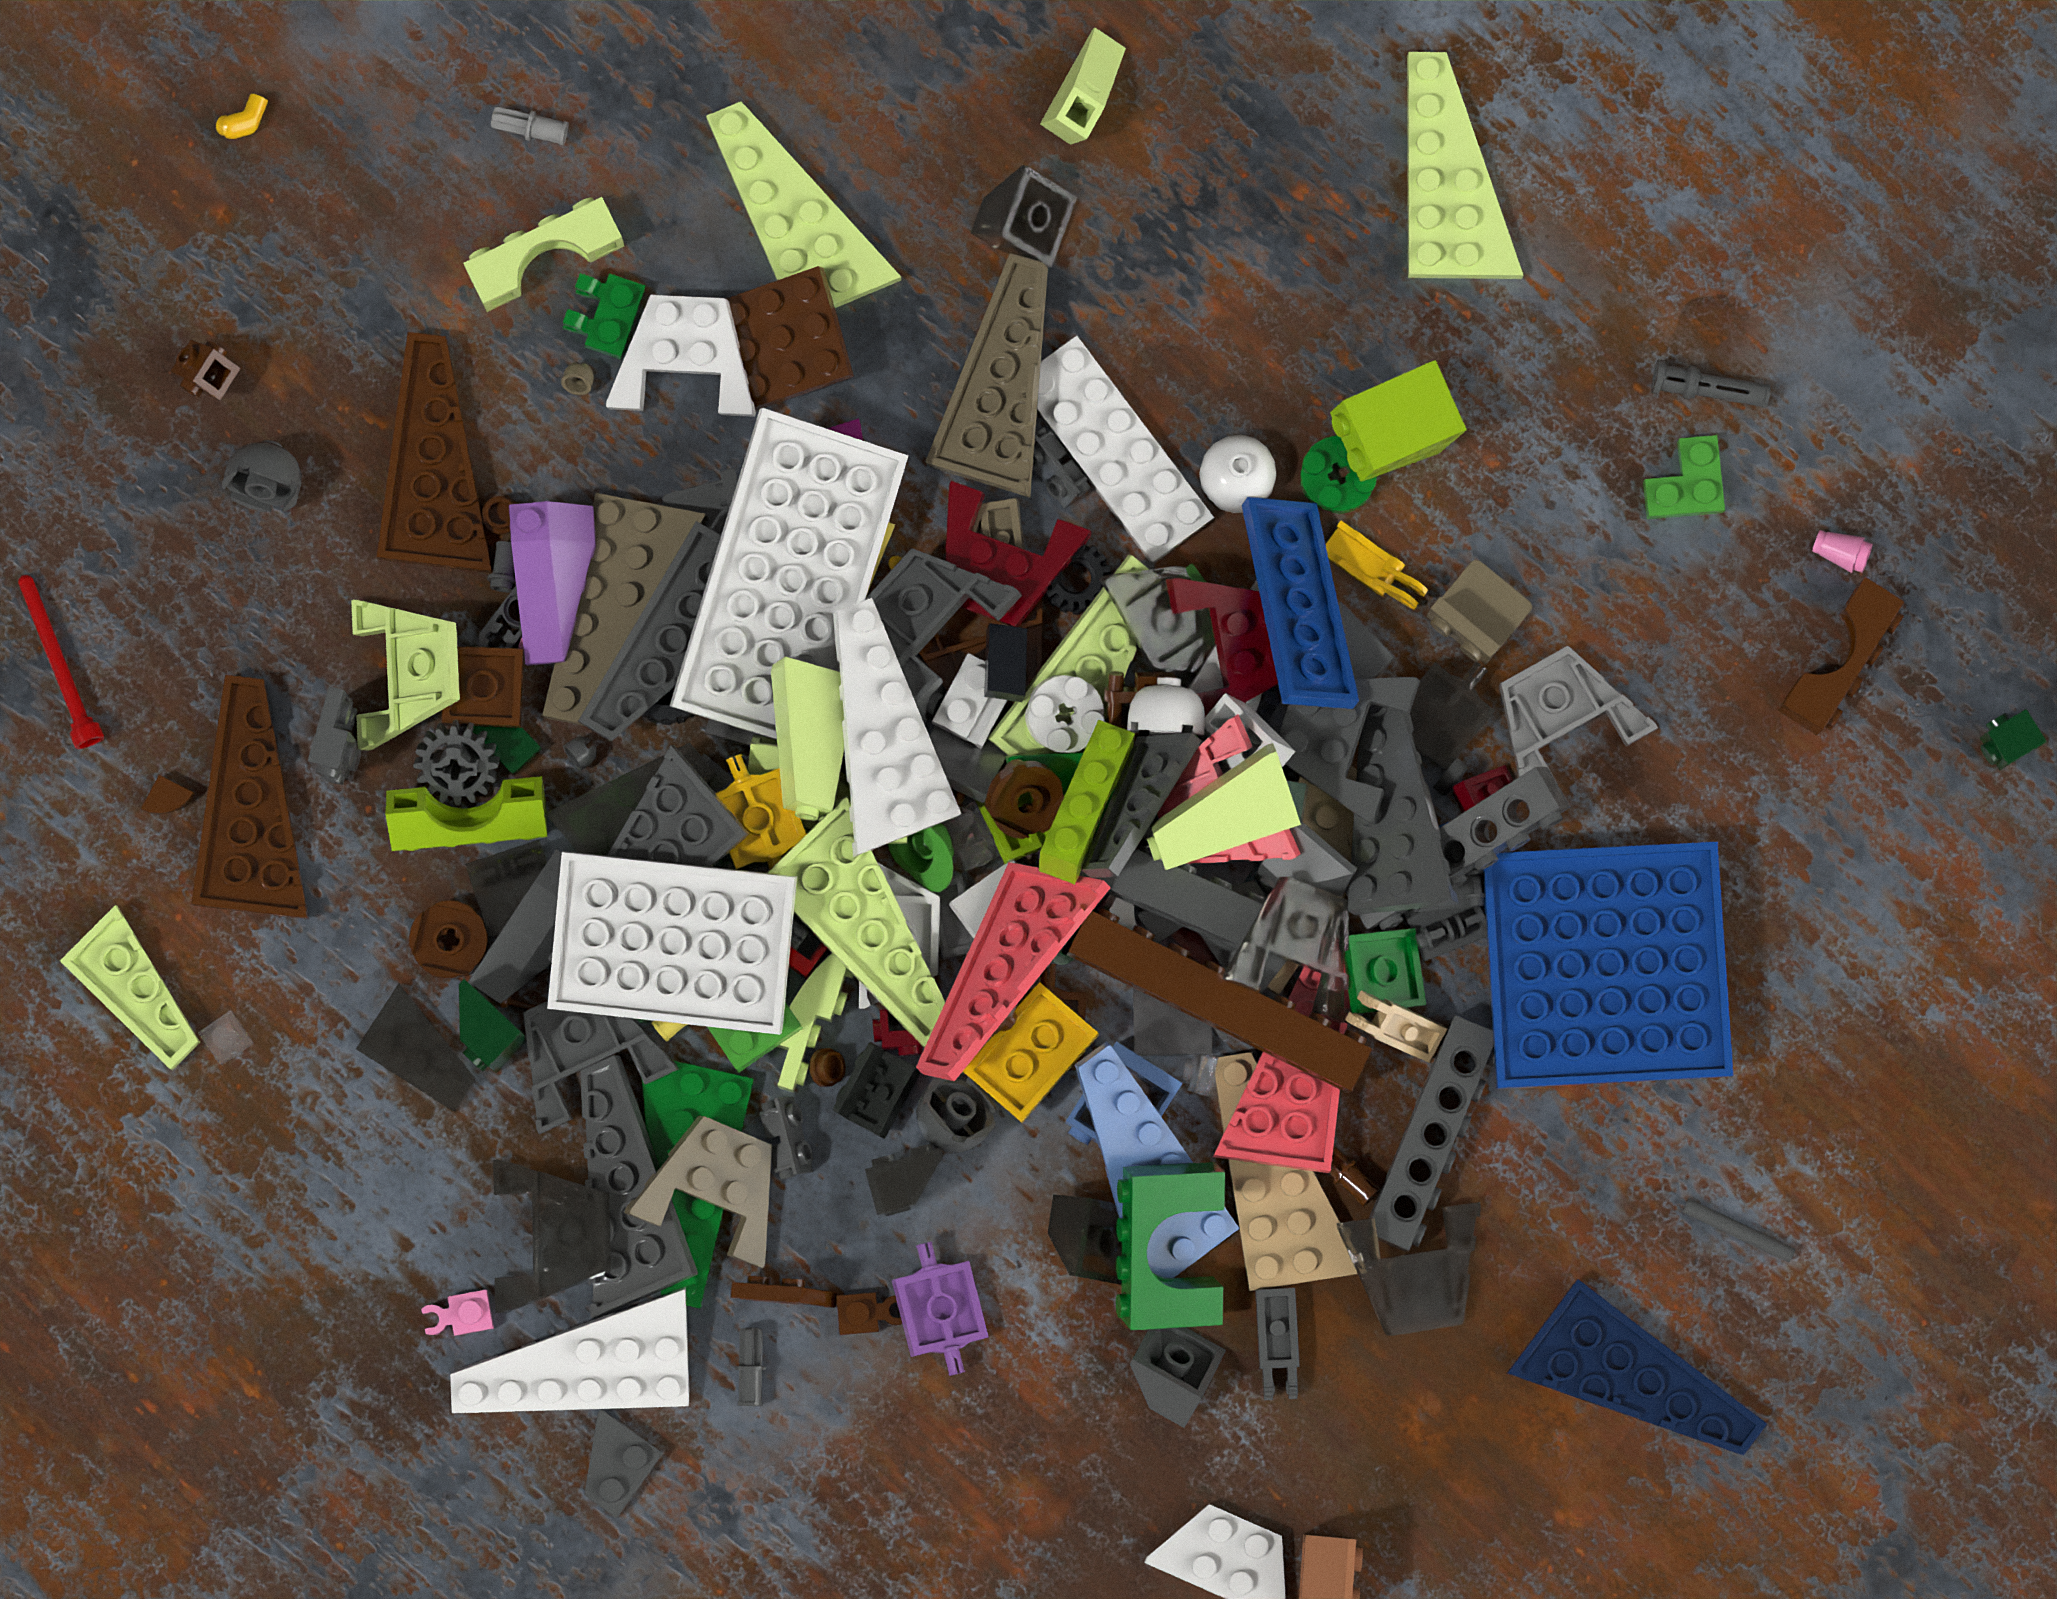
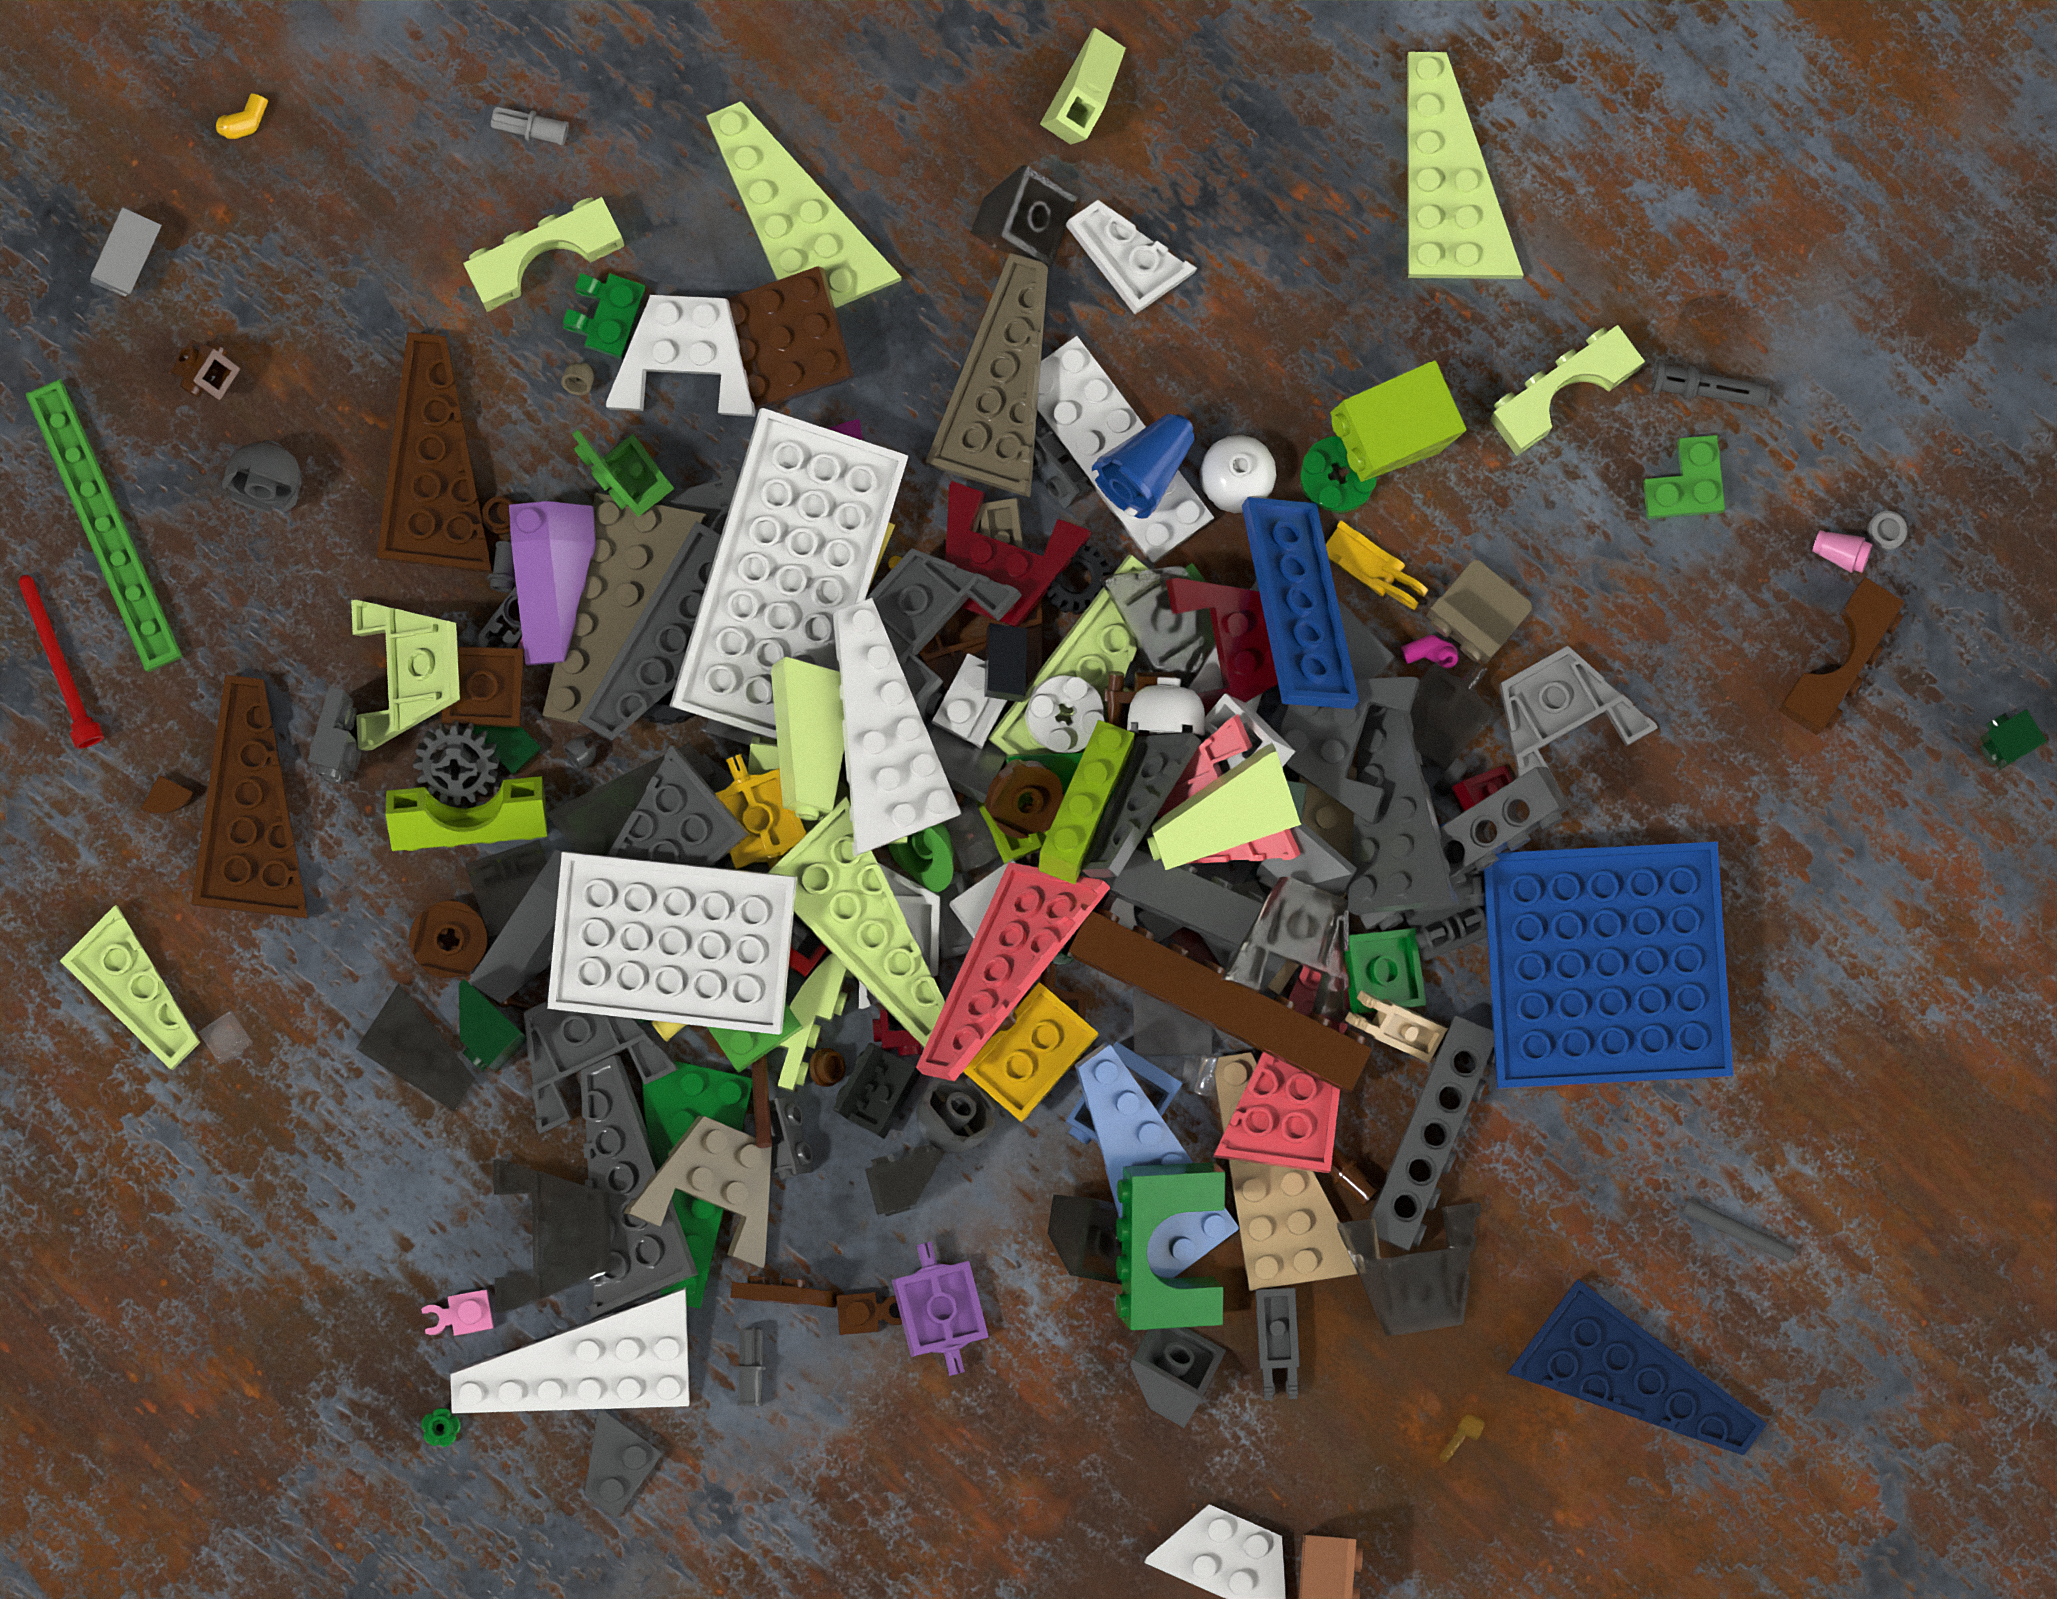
(104, 525): none -> bright green tile
(125, 252): none -> light grey hinge
(445, 1437): none -> green plate
(628, 470): none -> bright green bracket
(761, 1103): none -> copper bar
(1127, 258): none -> white wing
(1145, 464): none -> blue cone
(1431, 648): none -> dark pink arm
(1468, 1426): none -> clear yellow hand
(1604, 362): none -> yellowish green arch
(1887, 531): none -> light grey tile

